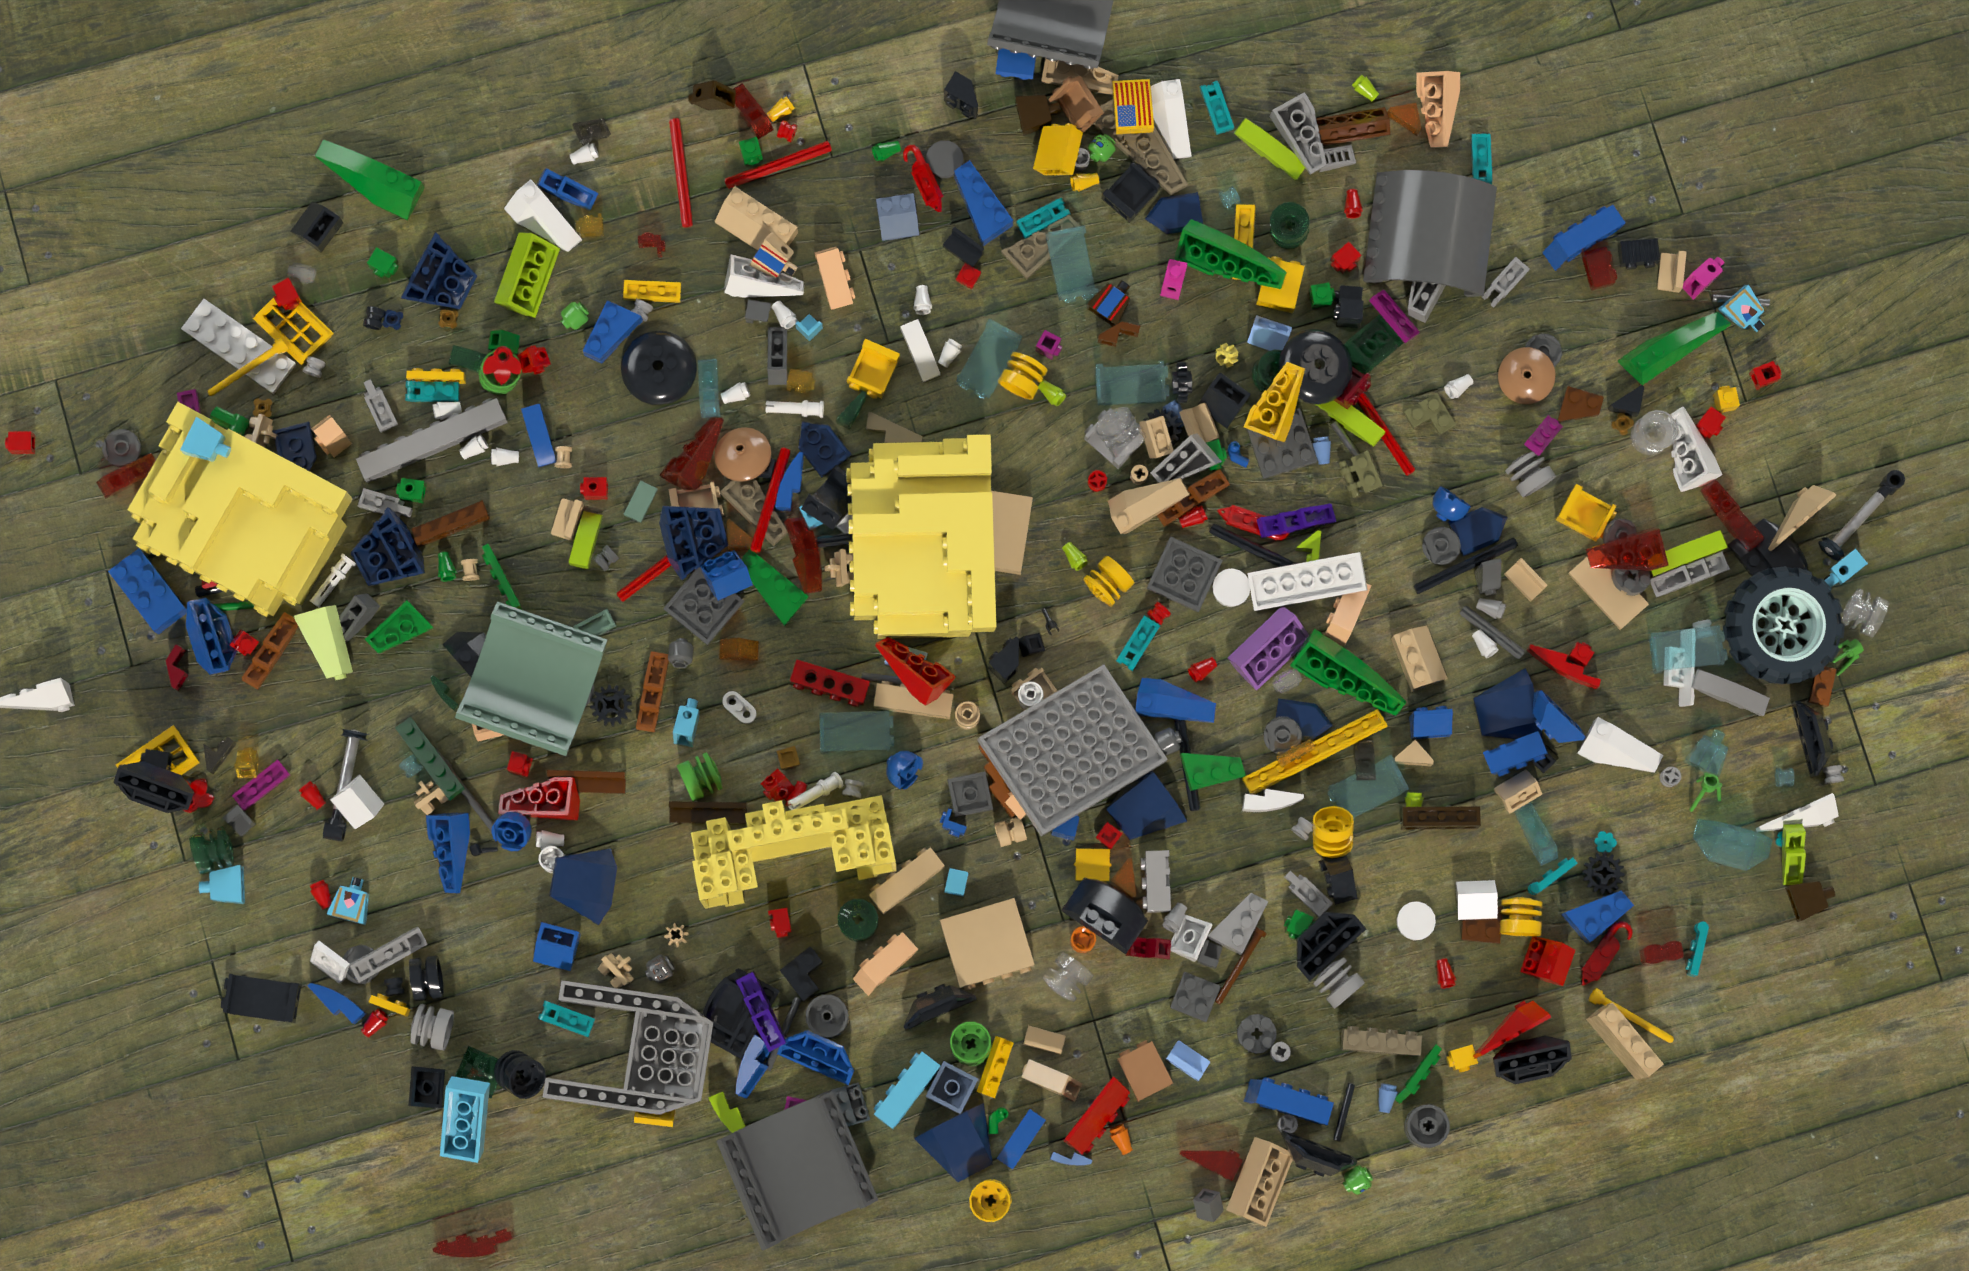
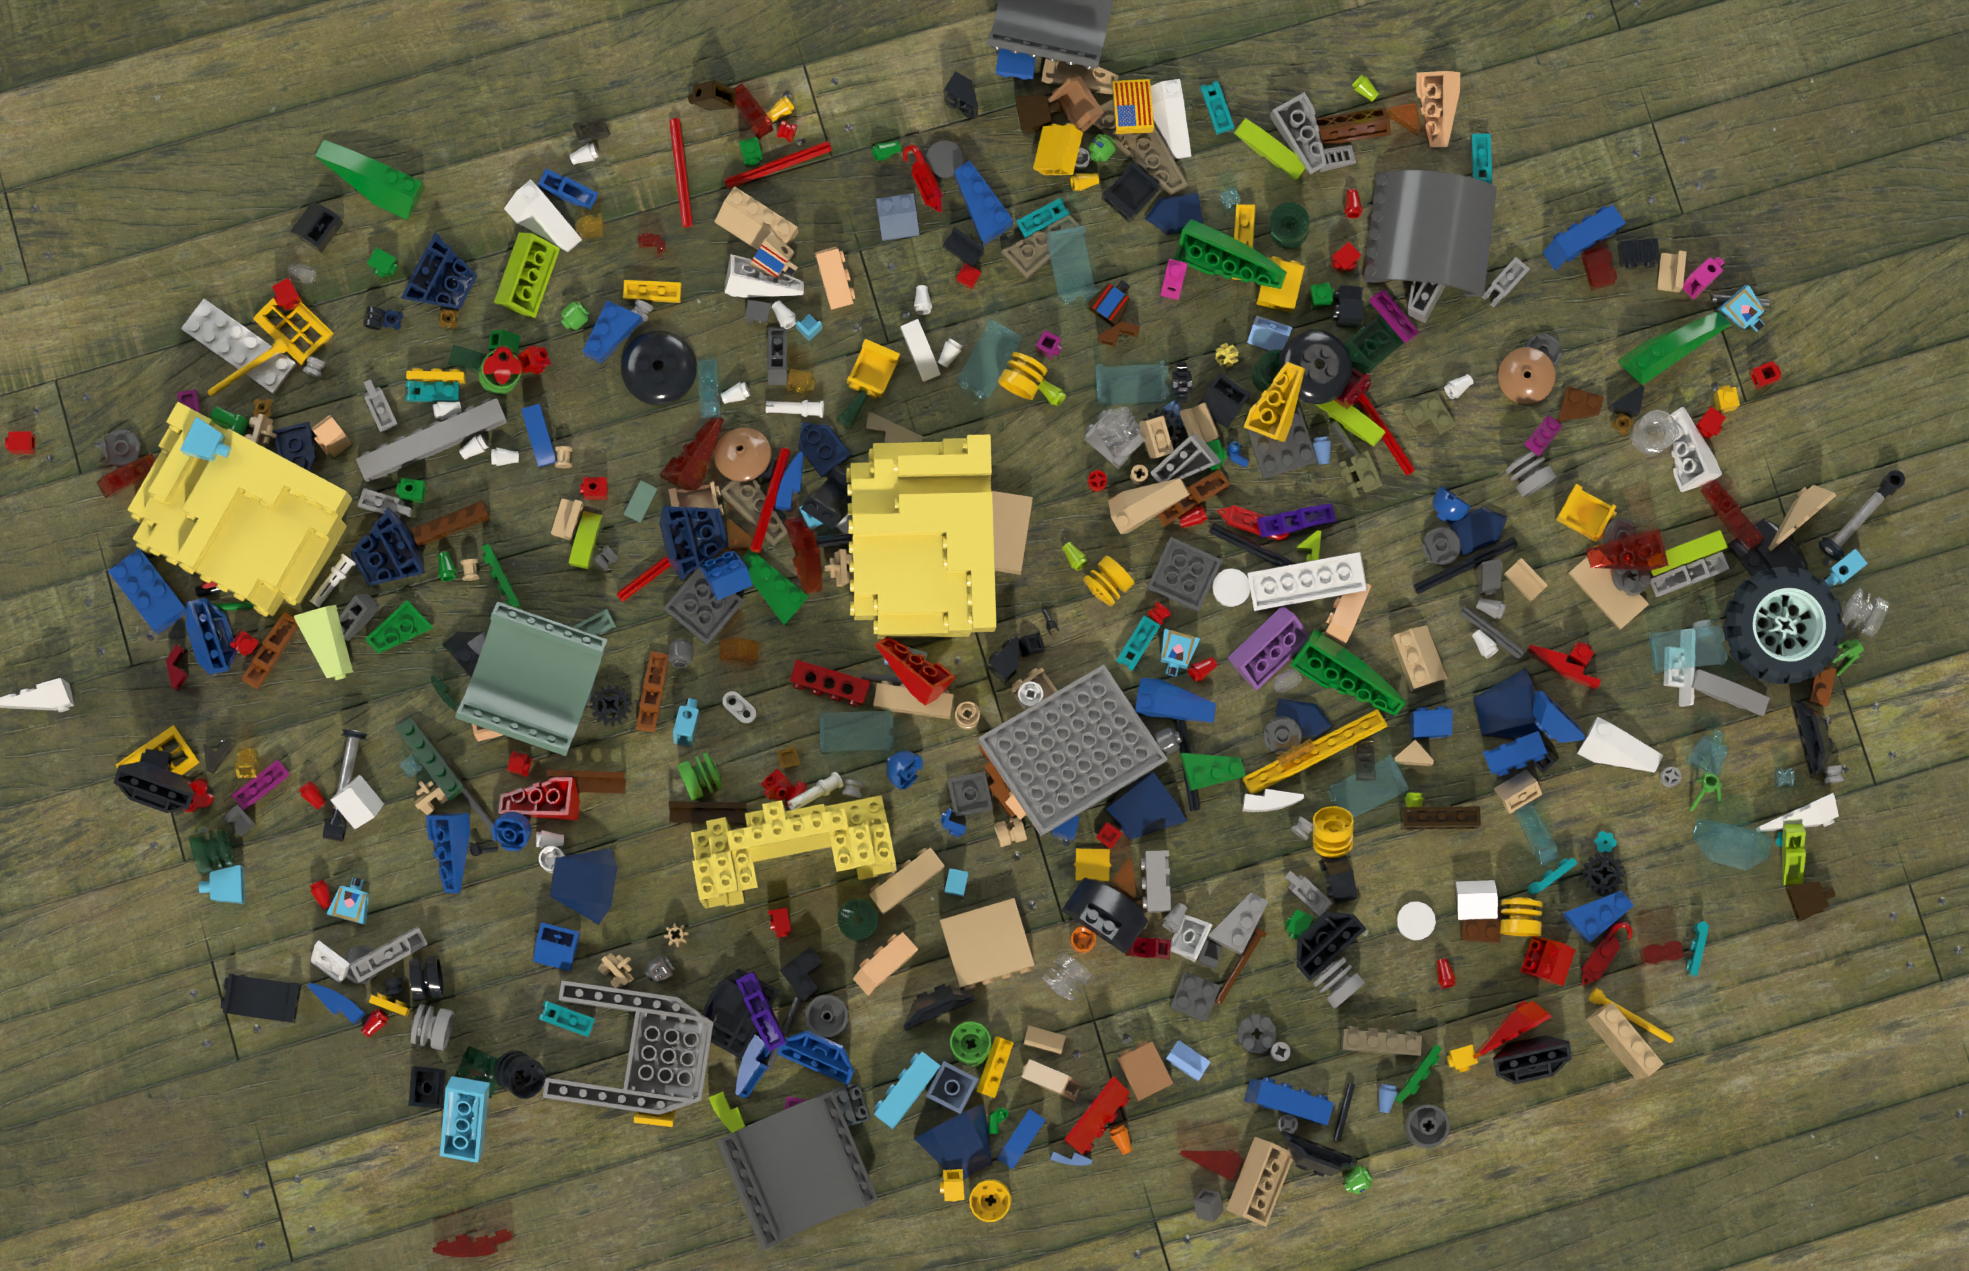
(952, 1185): none -> yellow brick
(1177, 650): none -> medium azure torso

